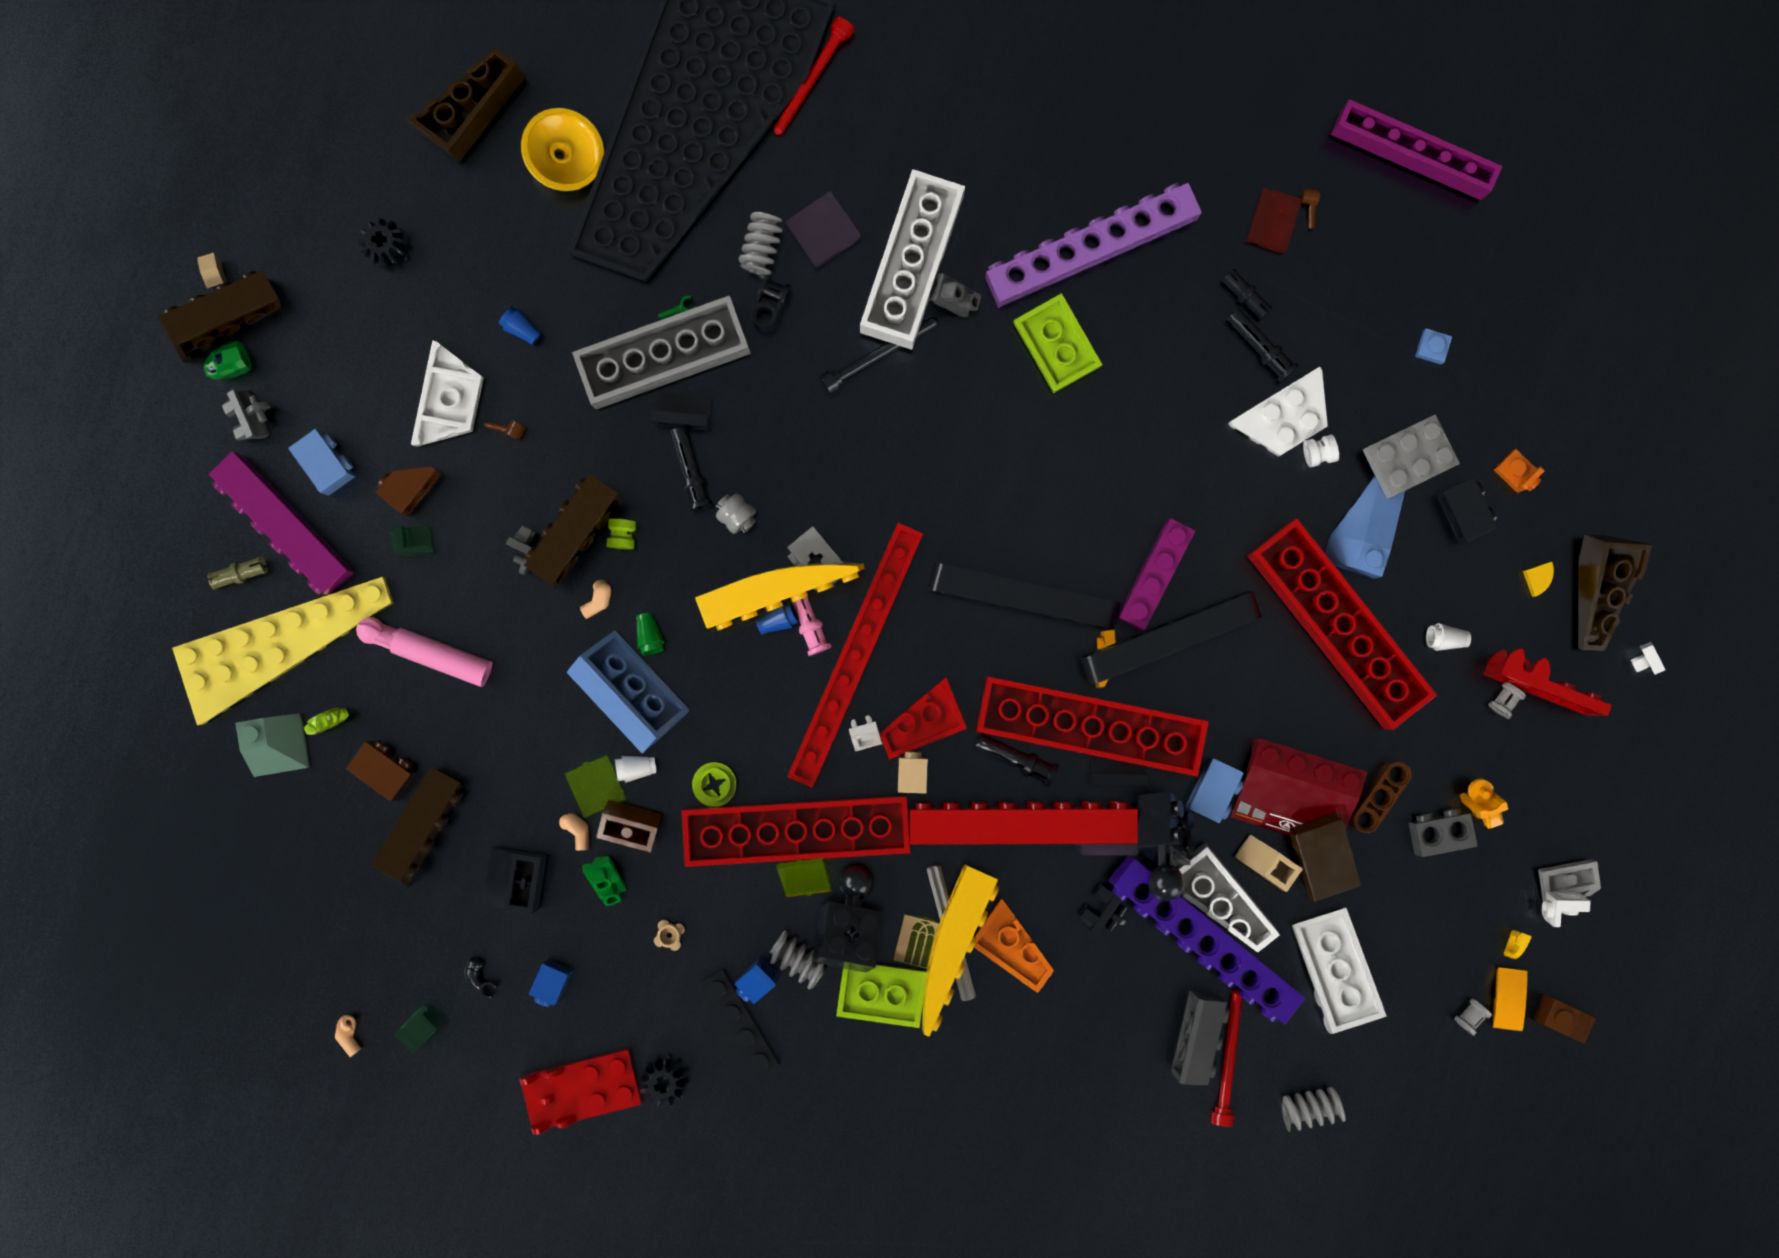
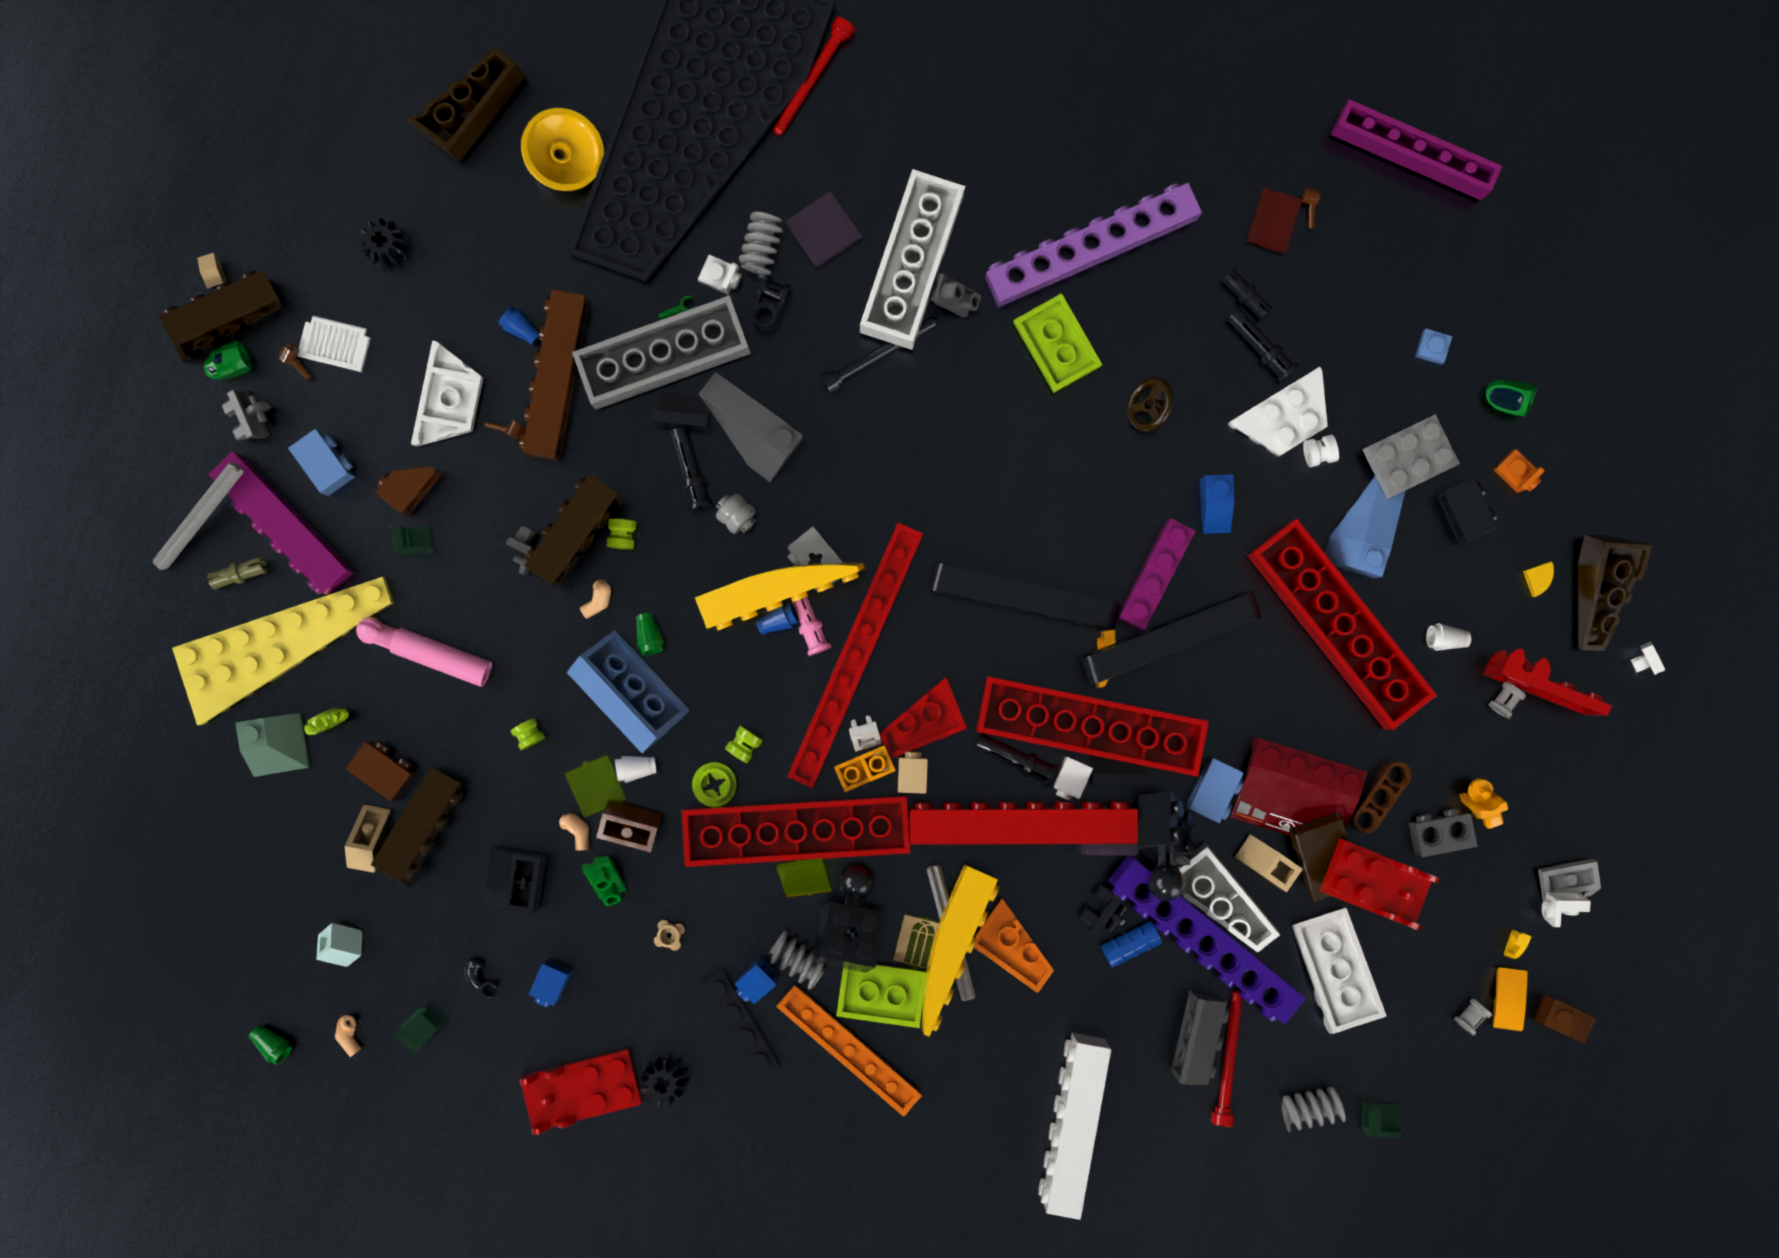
(198, 516): none -> light grey axle
(271, 1046): none -> green cone
(288, 355): none -> reddish brown hand
(334, 343): none -> white window
(339, 945): none -> light aqua panel
(367, 837): none -> tan slope
(527, 734): none -> lime wheel
(554, 375): none -> reddish brown brick
(720, 275): none -> white bracket
(739, 749): none -> lime wheel
(754, 430): none -> dark grey wedge
(849, 1050): none -> orange plate
(864, 768): none -> light orange slope
(1071, 778): none -> white brick
(1075, 1125): none -> white brick
(1131, 944): none -> blue axle
(1154, 404): none -> dark brown piece
(1217, 503): none -> blue slope
(1377, 883): none -> red hinge
(1381, 1120): none -> clear green panel
(1511, 396): none -> rock

